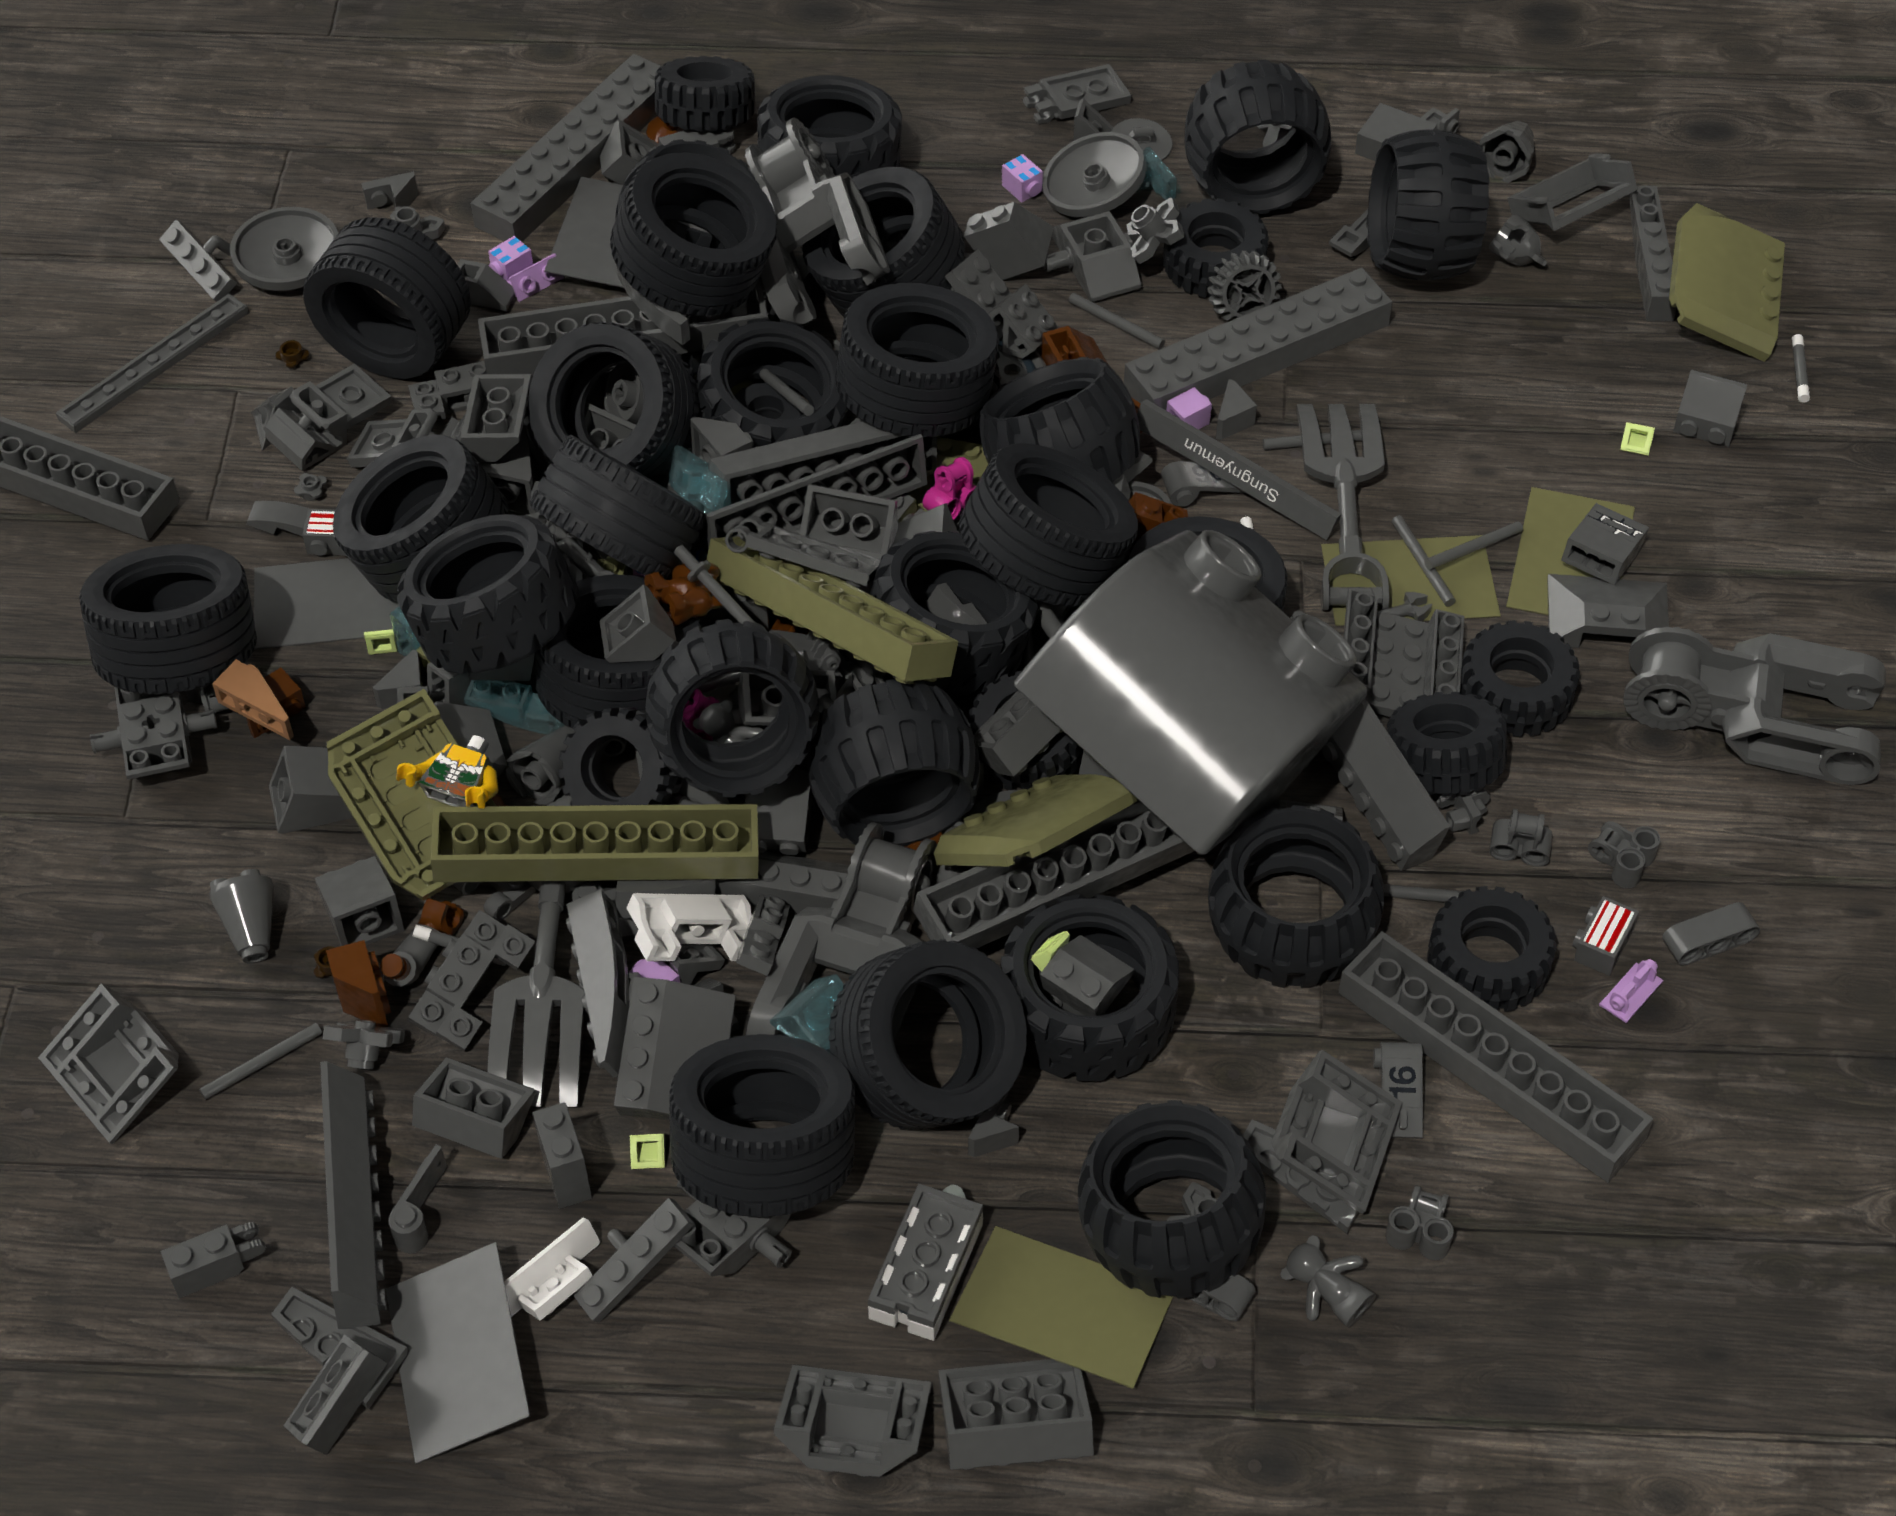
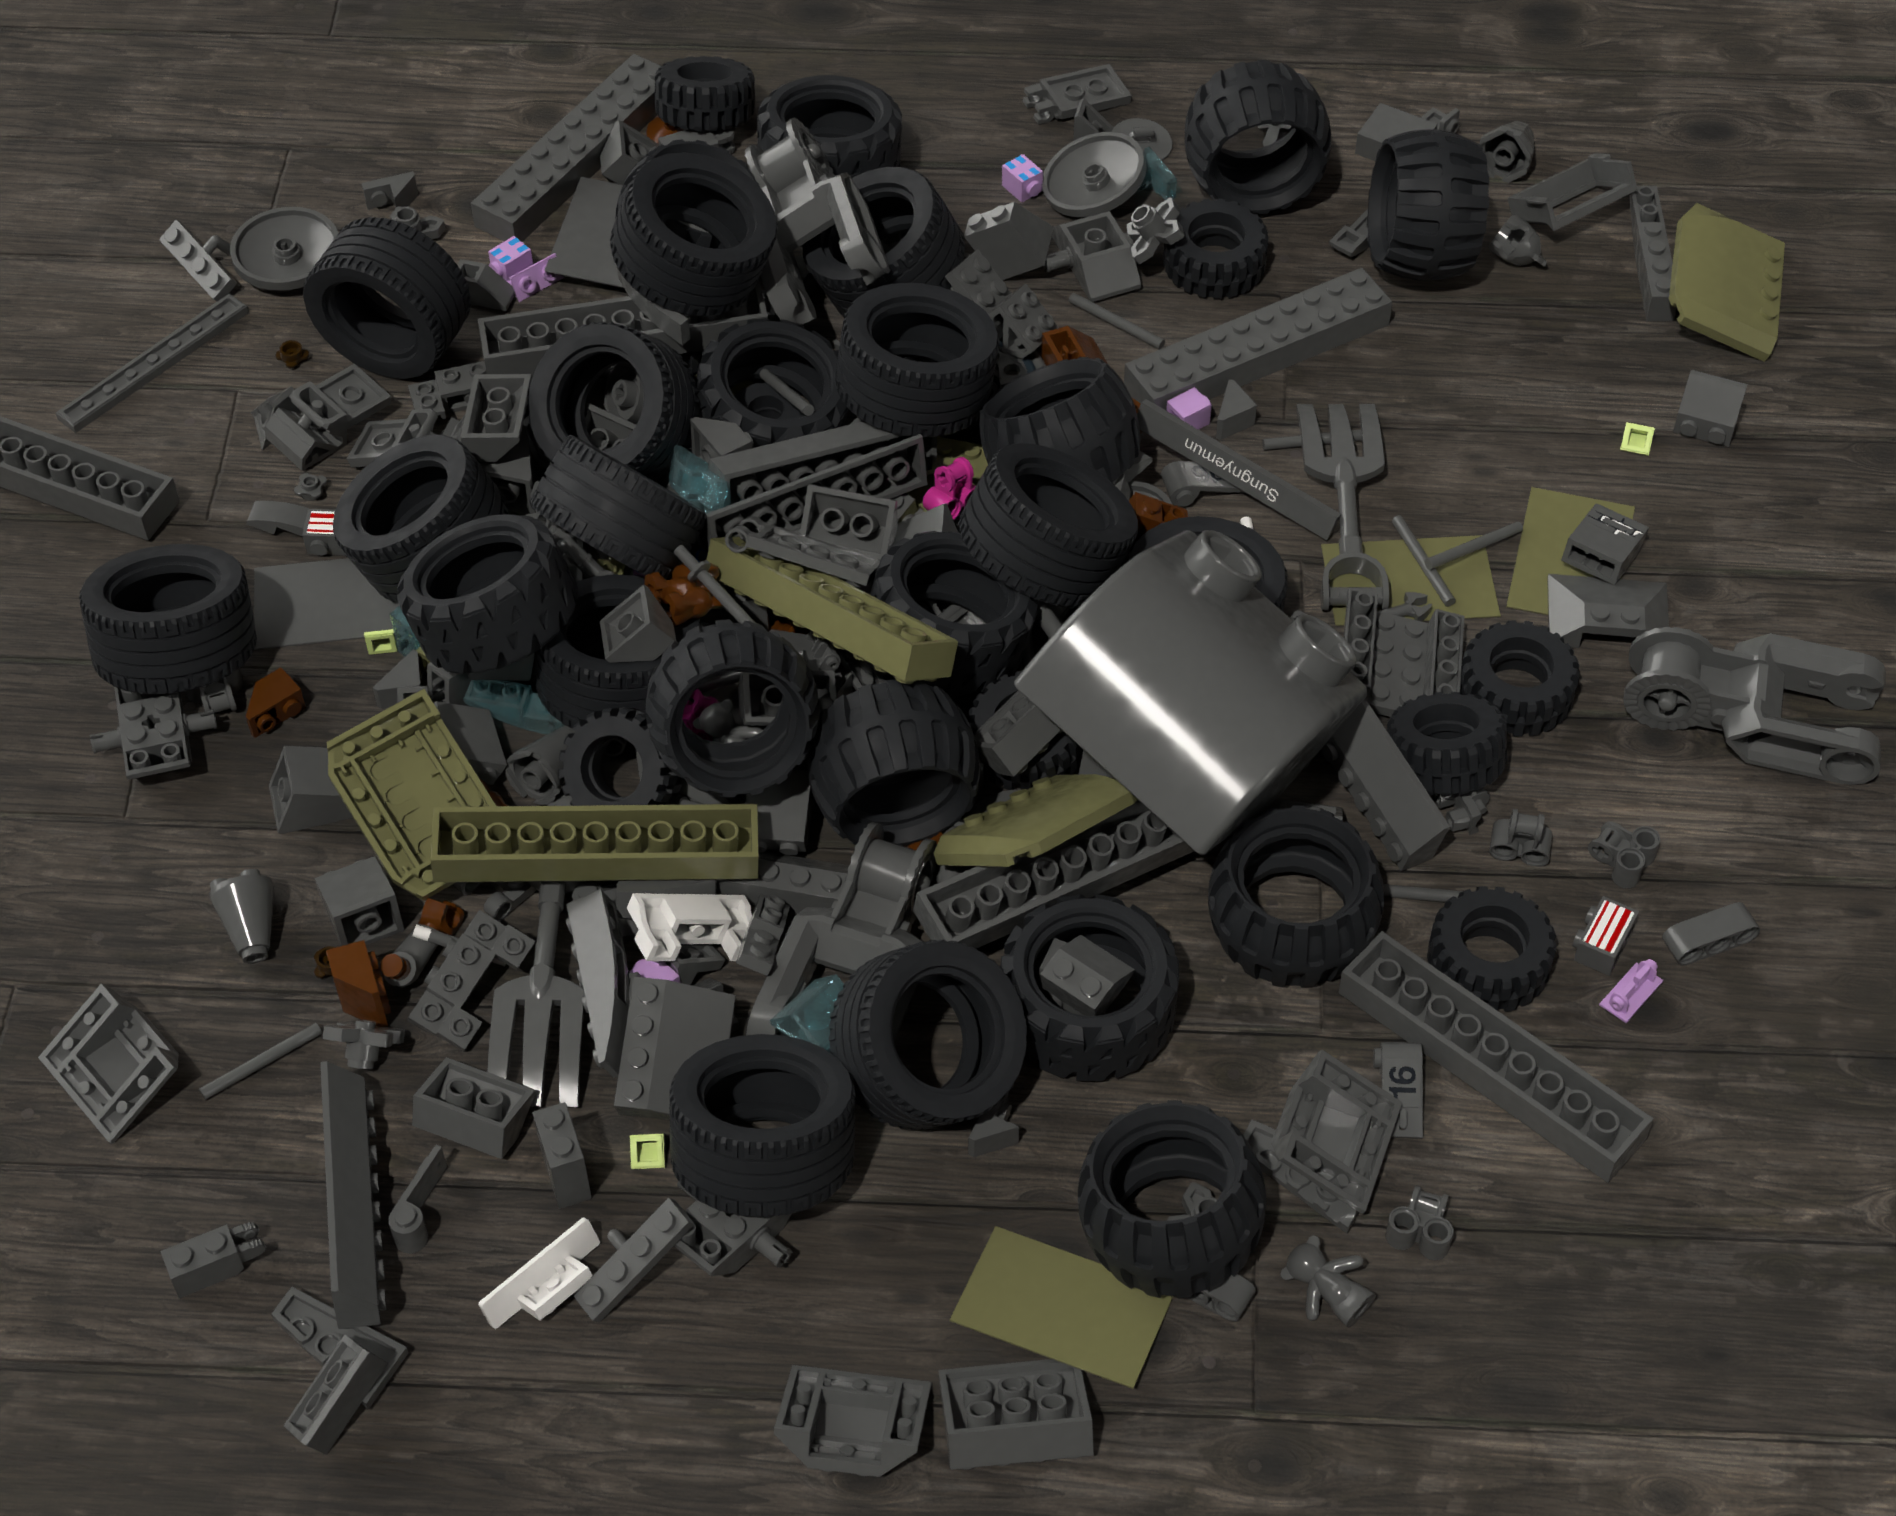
(247, 693): medium nougat slope -> none
(455, 775): torso -> none
(461, 1353): piece -> none
(926, 1260): dark grey piece -> none
(947, 606): dark grey slope -> none
(1049, 949): yellowish green slope -> none
(1254, 267): dark grey gear -> none
(1800, 368): dark grey bar -> none

